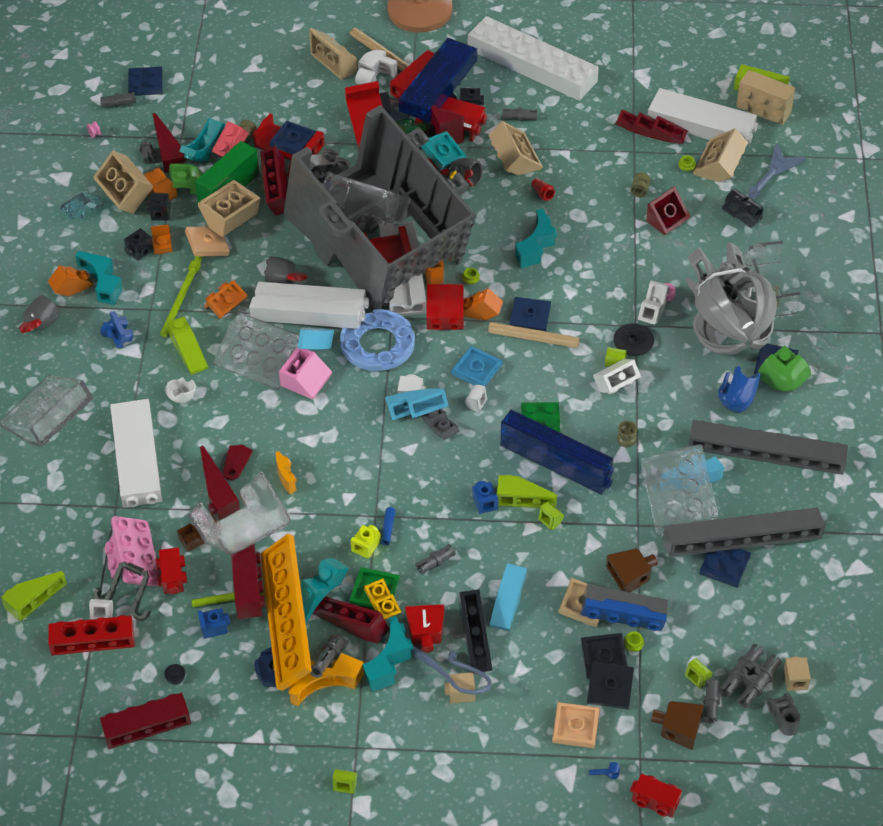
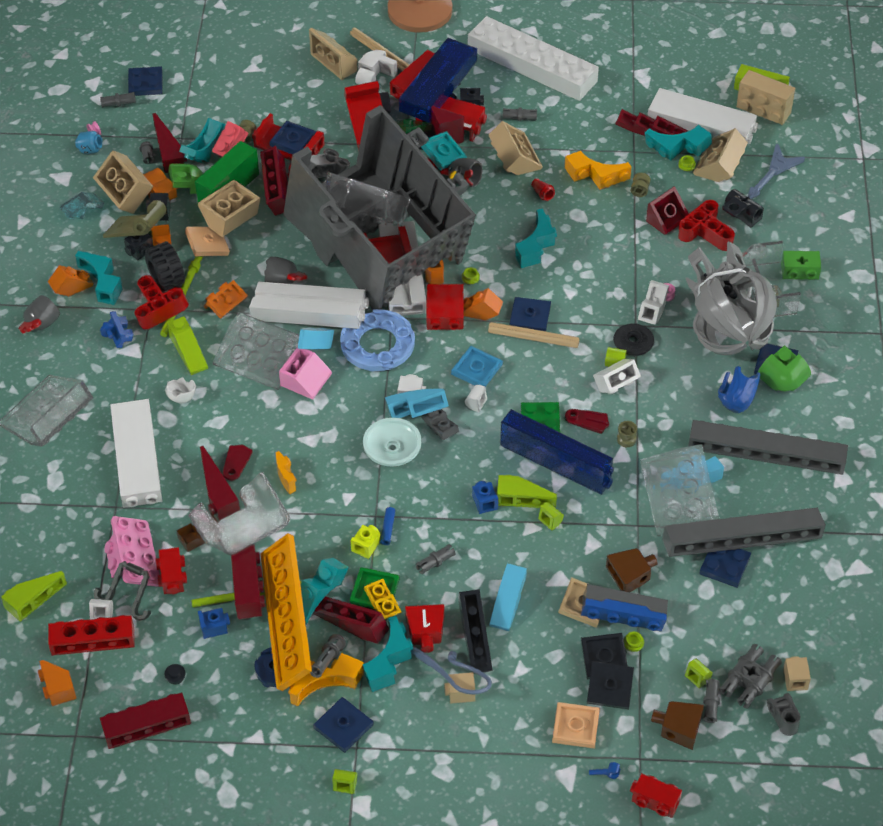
(58, 683): none -> orange slope
(88, 142): none -> dark azure head
(137, 224): none -> olive door
(158, 305): none -> red beam
(164, 266): none -> black tyre
(343, 724): none -> dark blue plate
(388, 435): none -> light aqua dish
(588, 420): none -> dark red piece
(603, 175): none -> light orange arch
(669, 146): none -> teal arch
(704, 223): none -> red beam
(801, 265): none -> bright green brick

